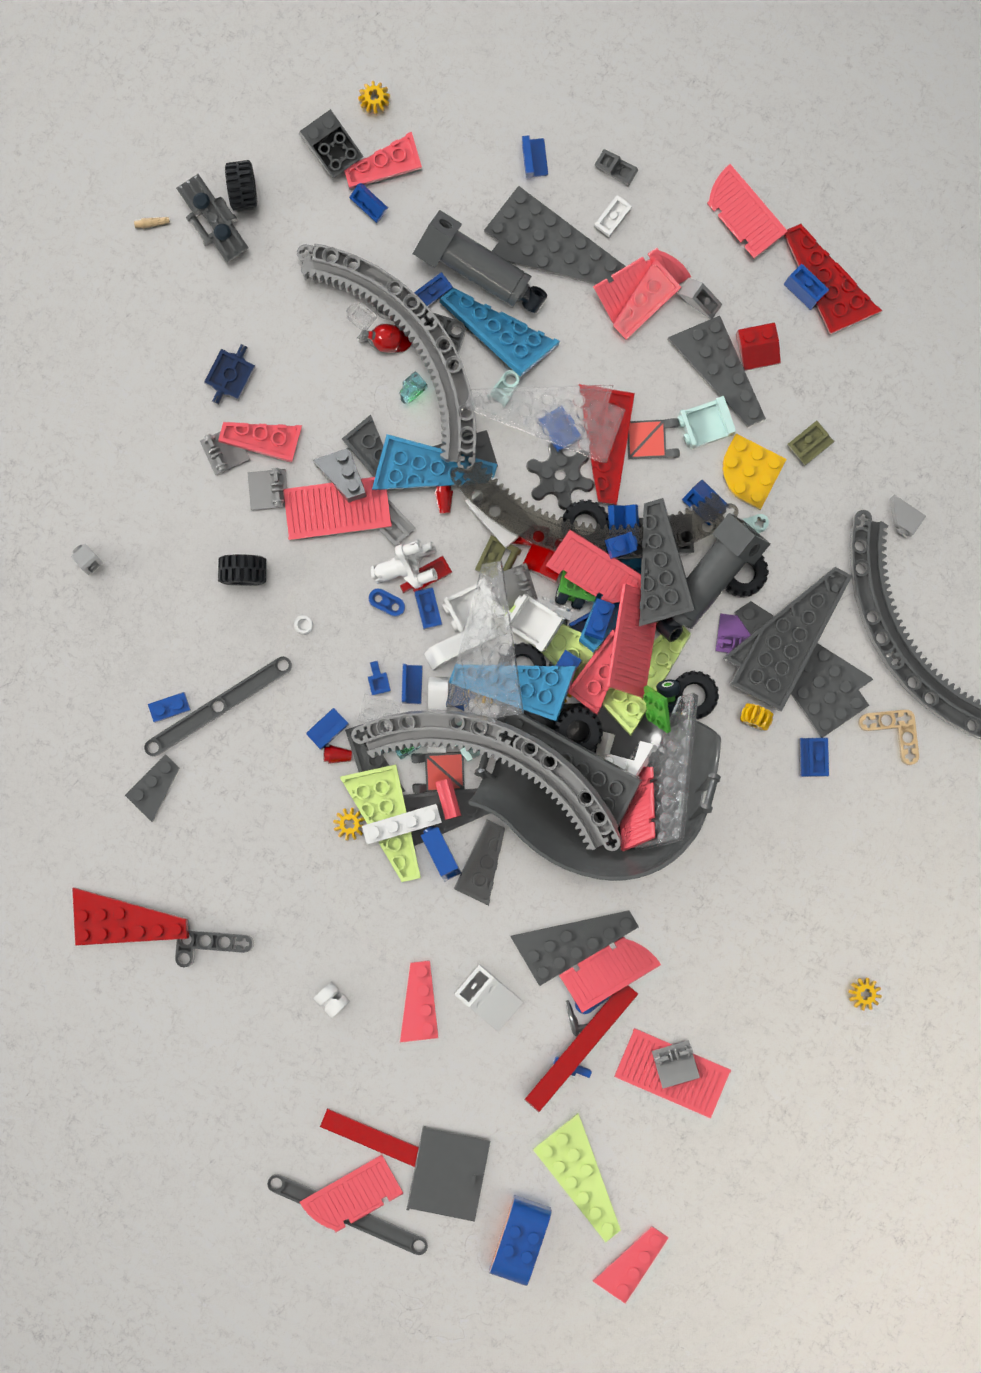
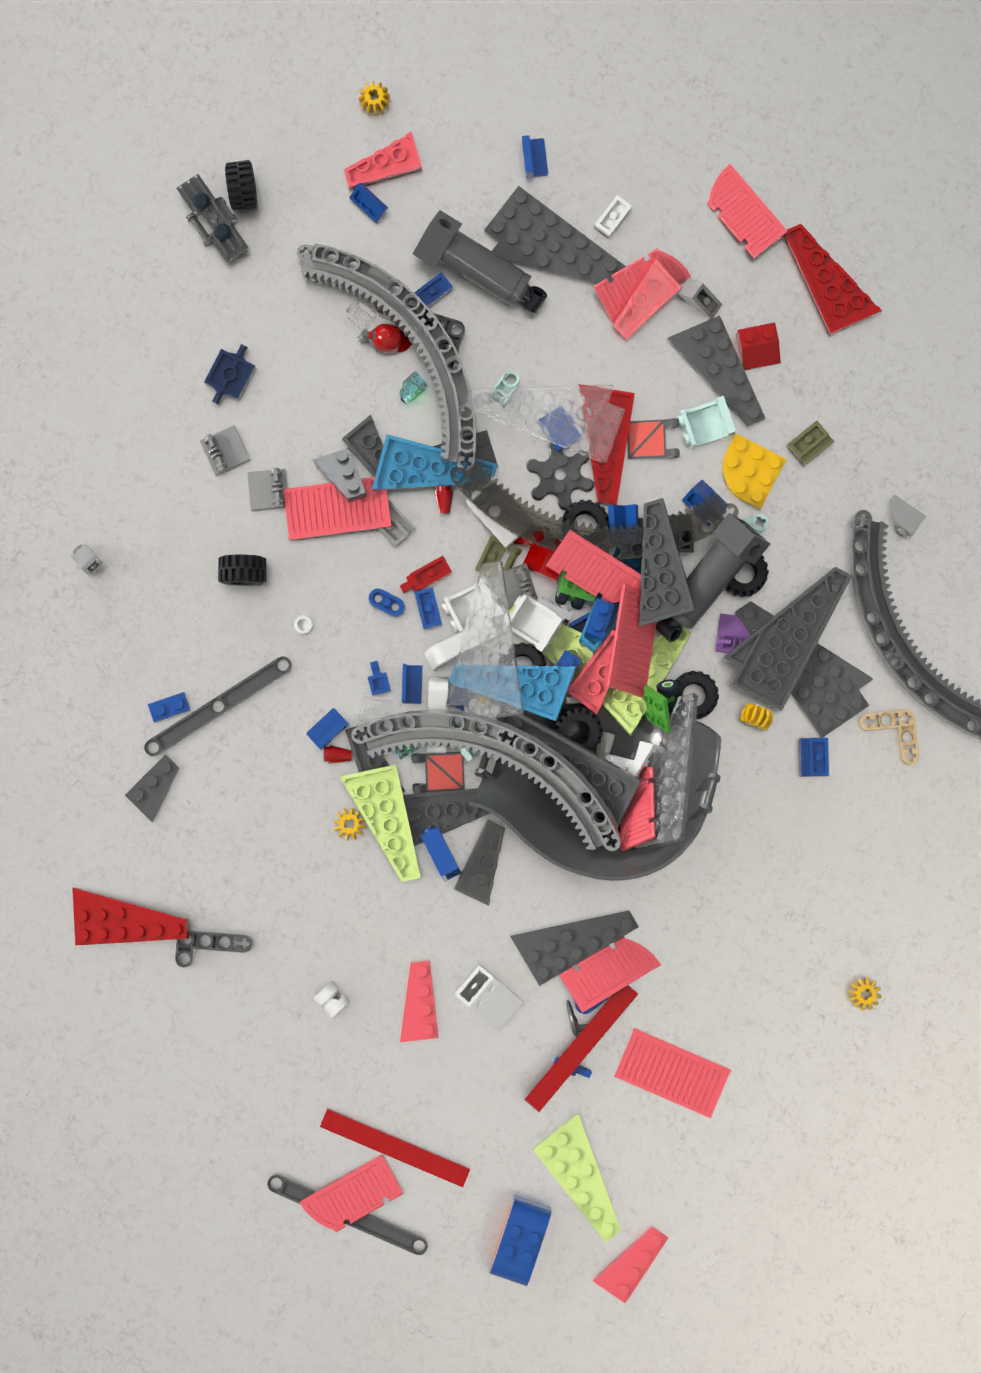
(151, 222): tan animal -> none
(270, 440): coral wing -> none
(330, 144): dark grey slope -> none
(401, 824): white plate -> none
(406, 565): white wheel -> none
(446, 1174): dark grey piece -> none
(448, 798): coral axle -> none
(504, 335): dark azure wing -> none
(615, 167): dark grey slope -> none
(621, 545): blue bracket -> none
(675, 1064): light grey hinge -> none
(806, 286): blue panel -> none

